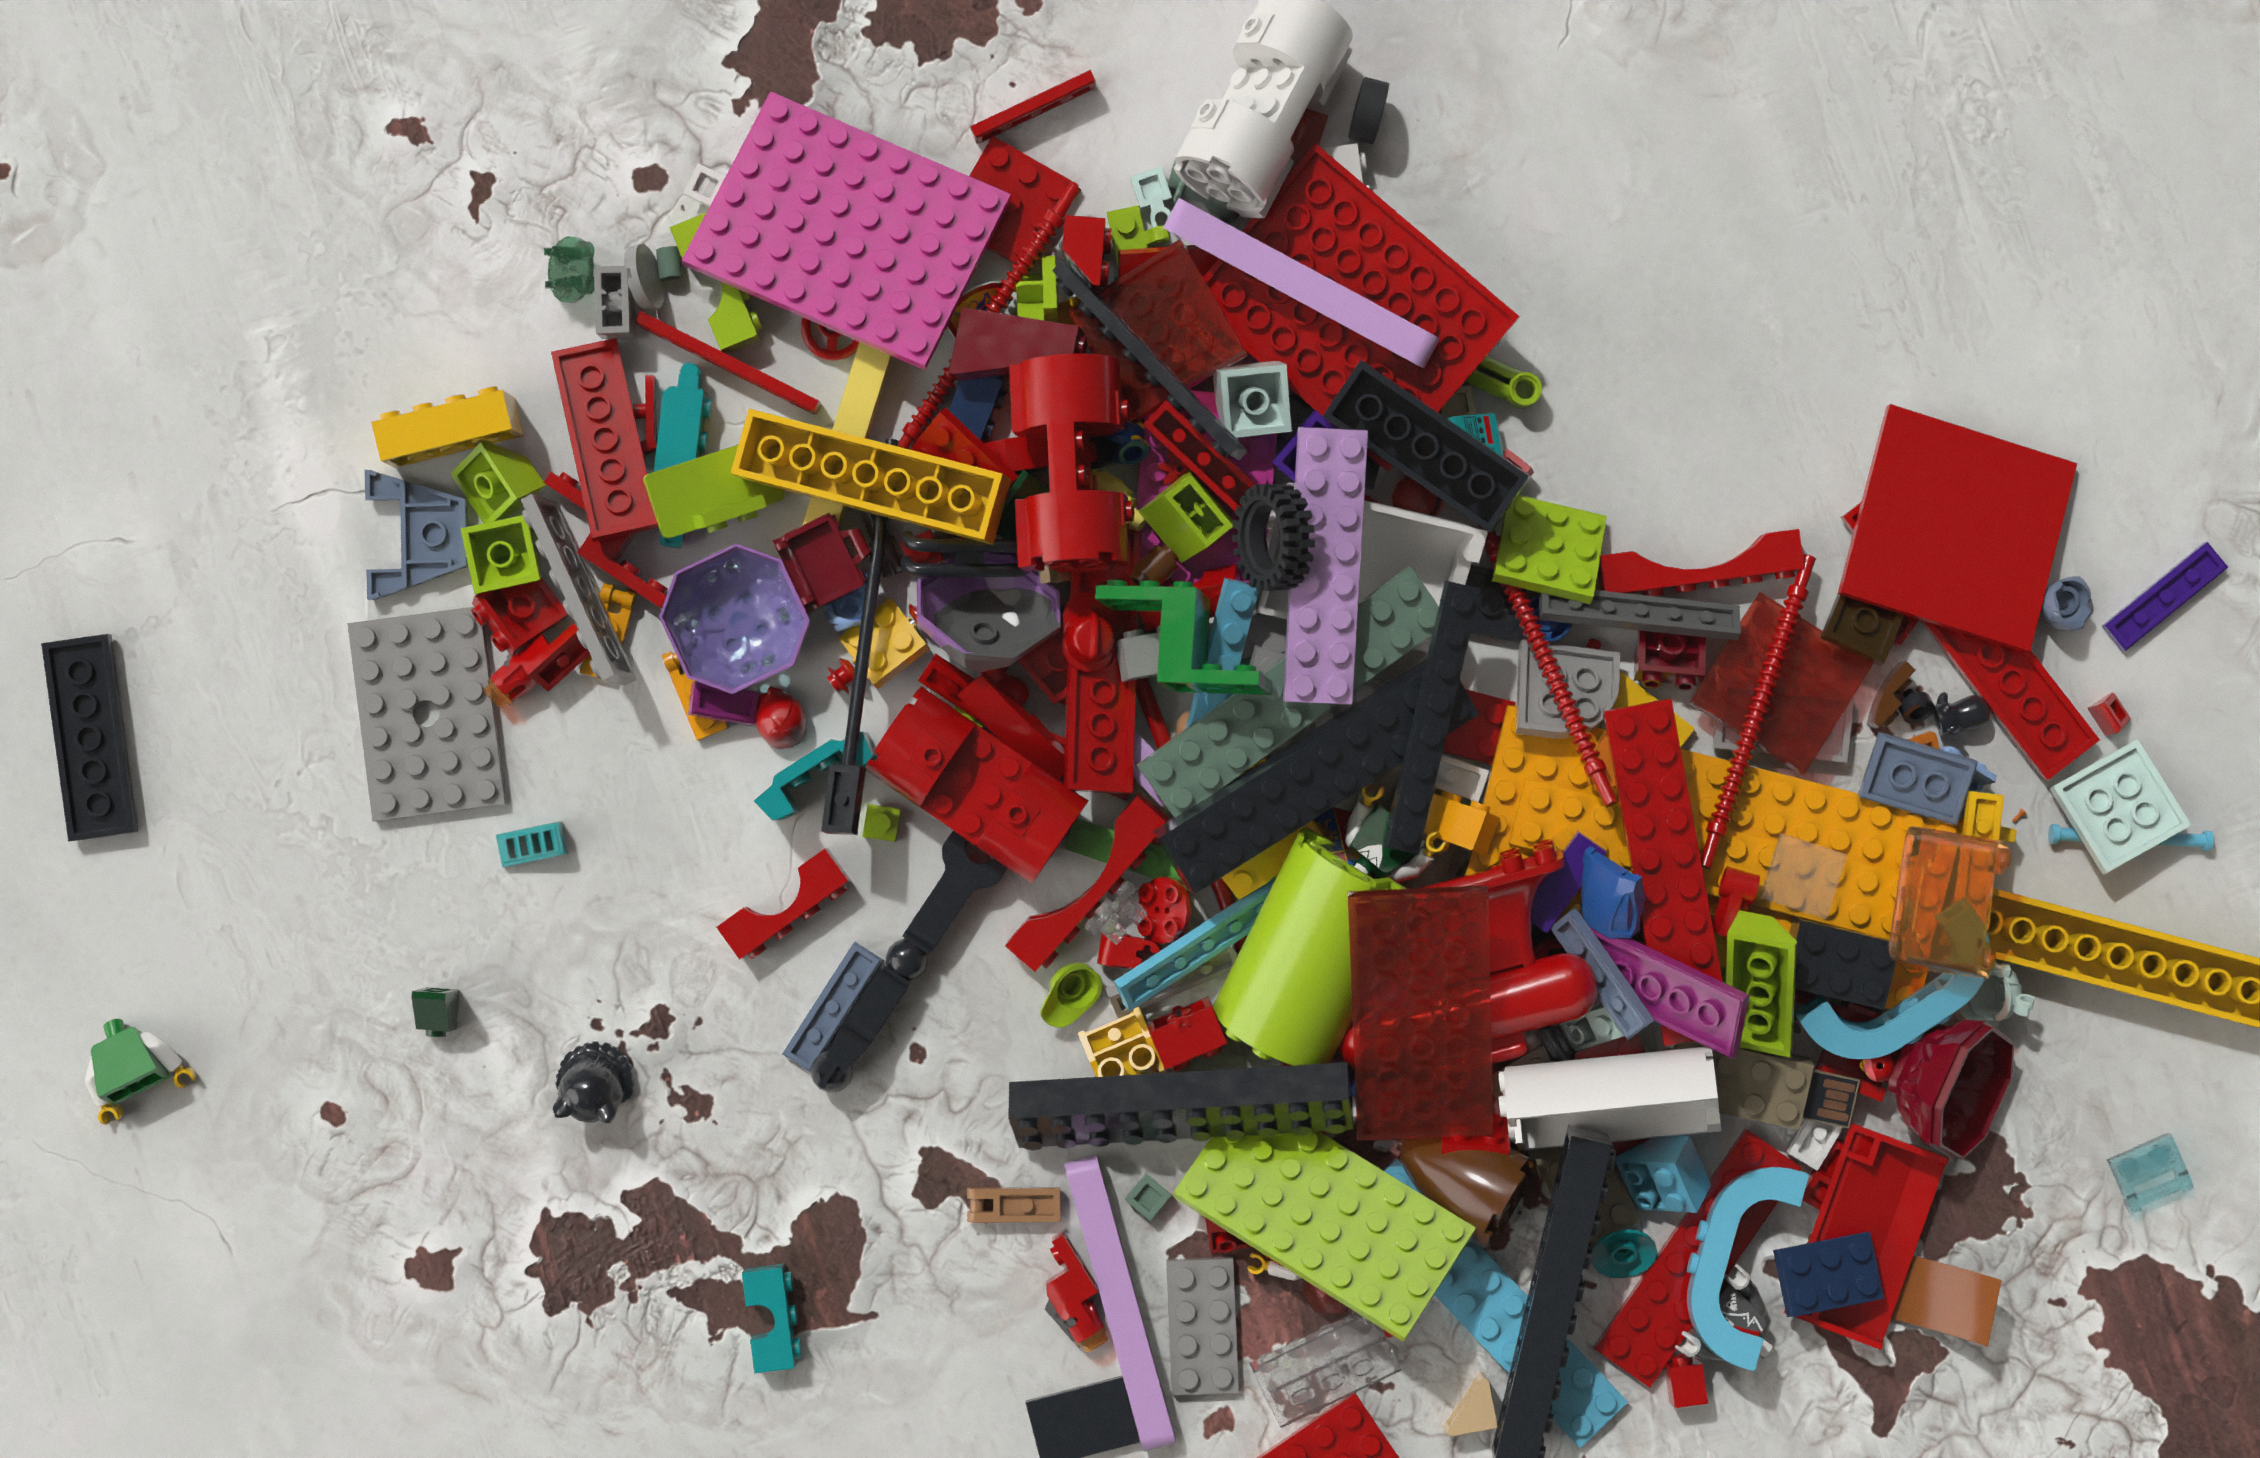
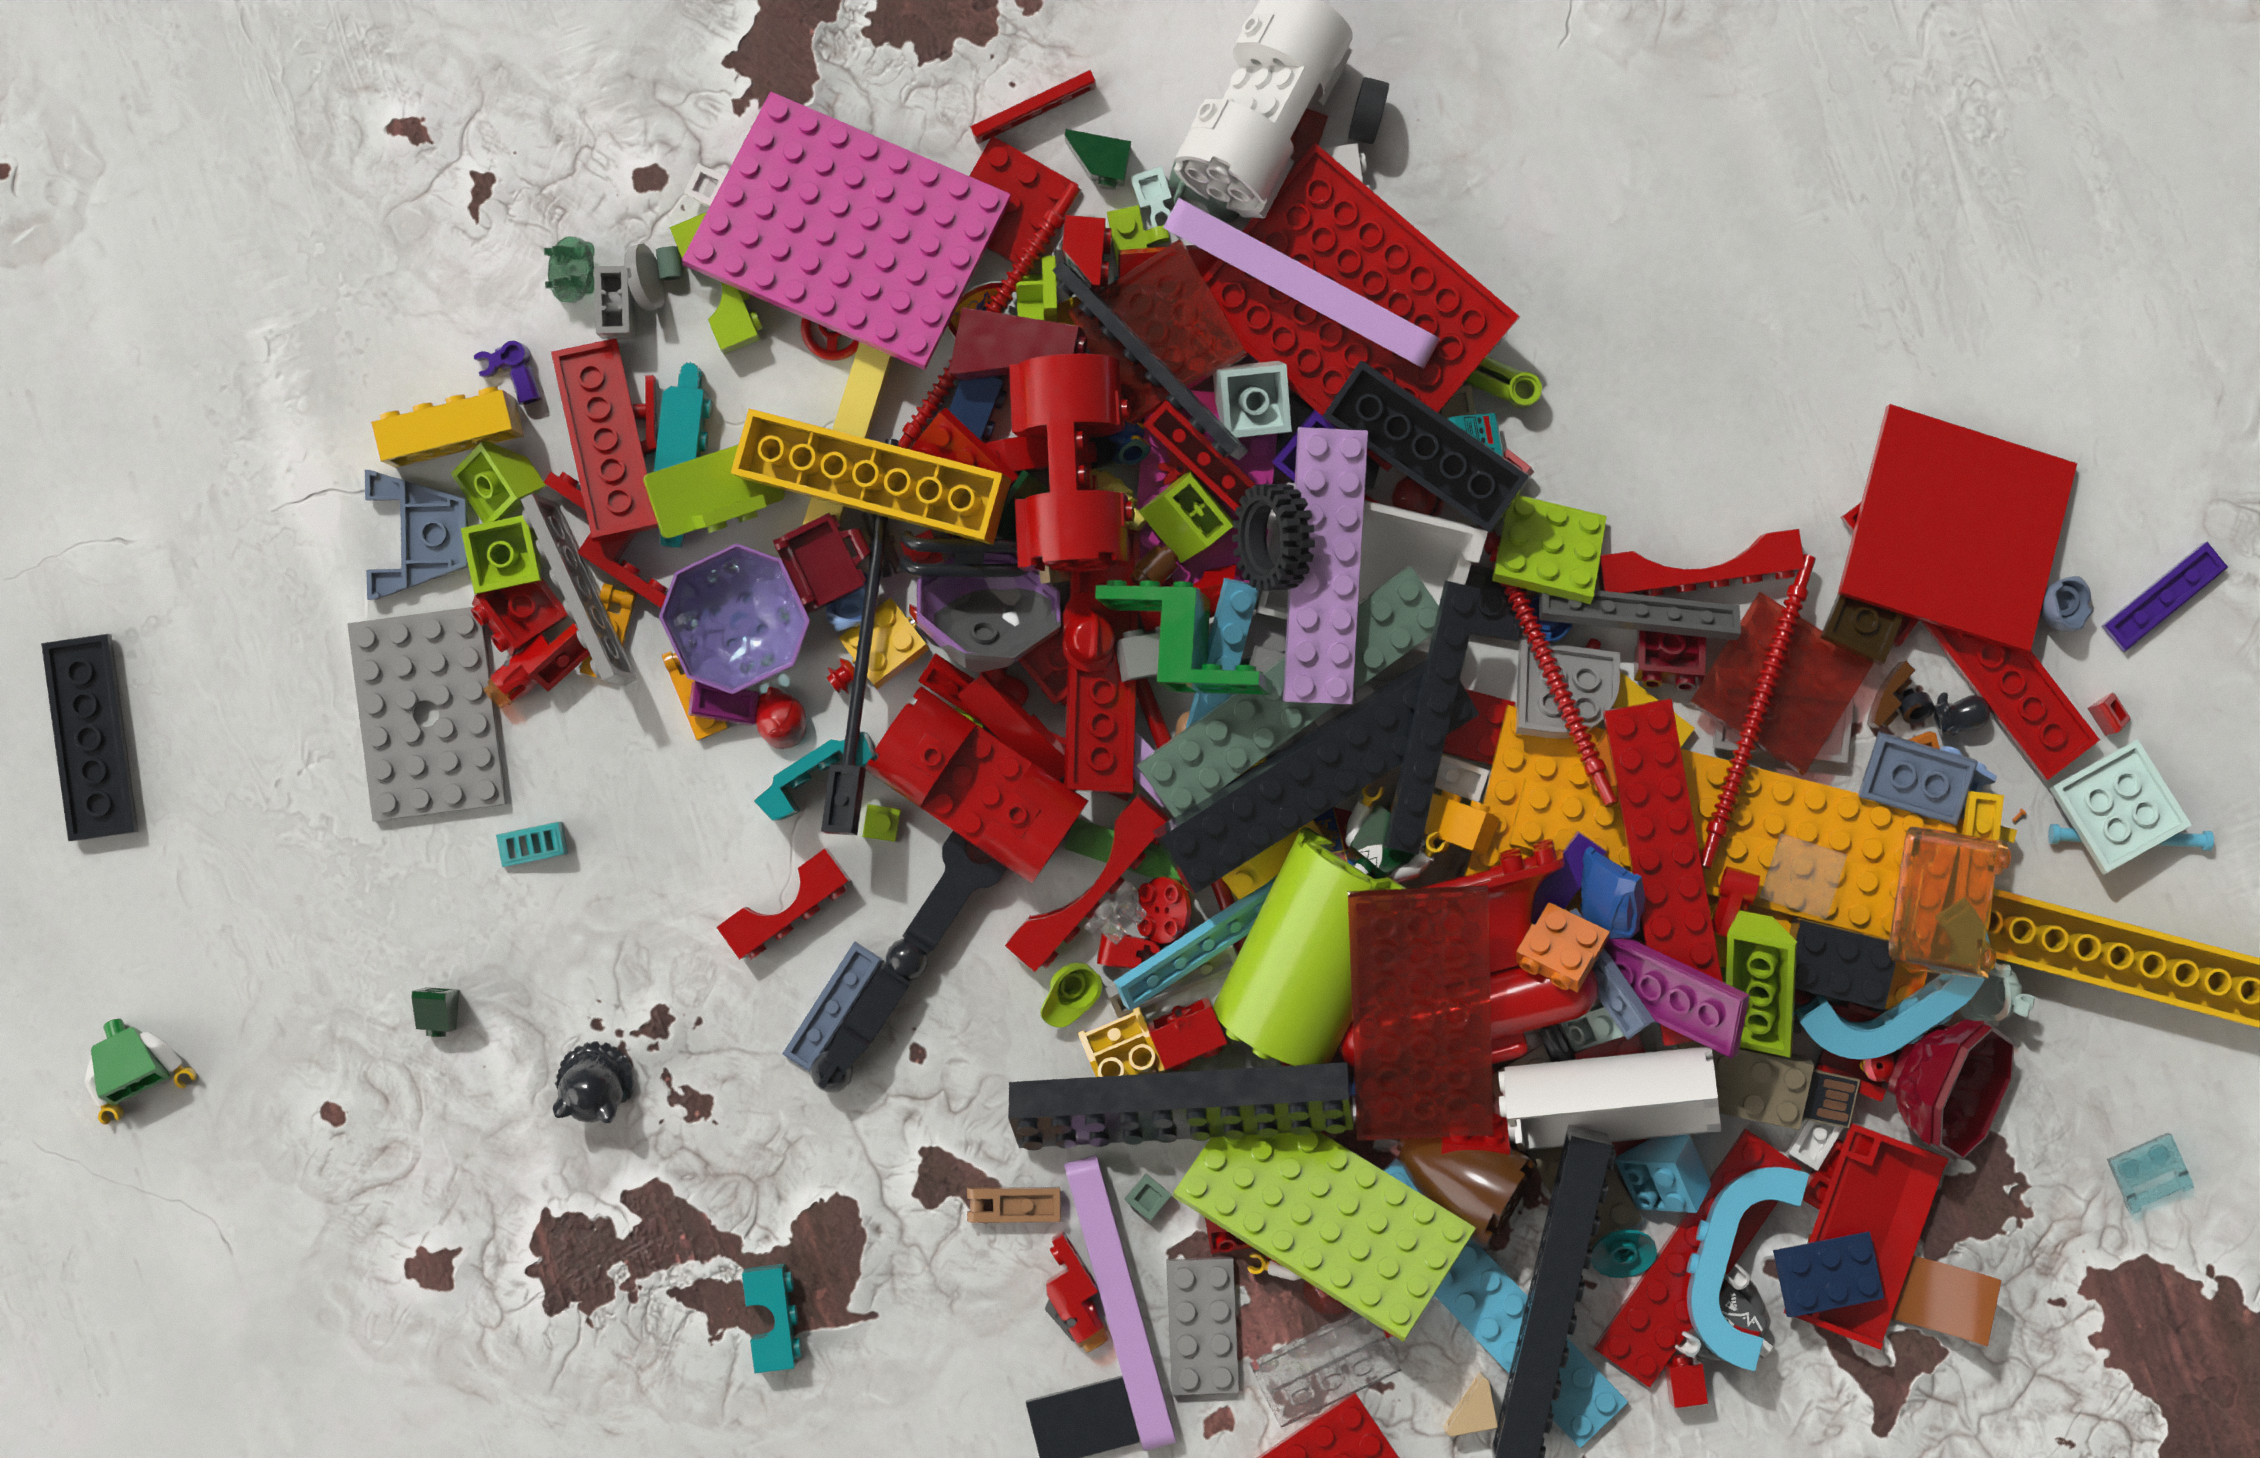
(513, 356): none -> dark purple bar
(728, 363): red tile -> none
(1101, 157): none -> dark green slope
(1561, 947): none -> orange plate

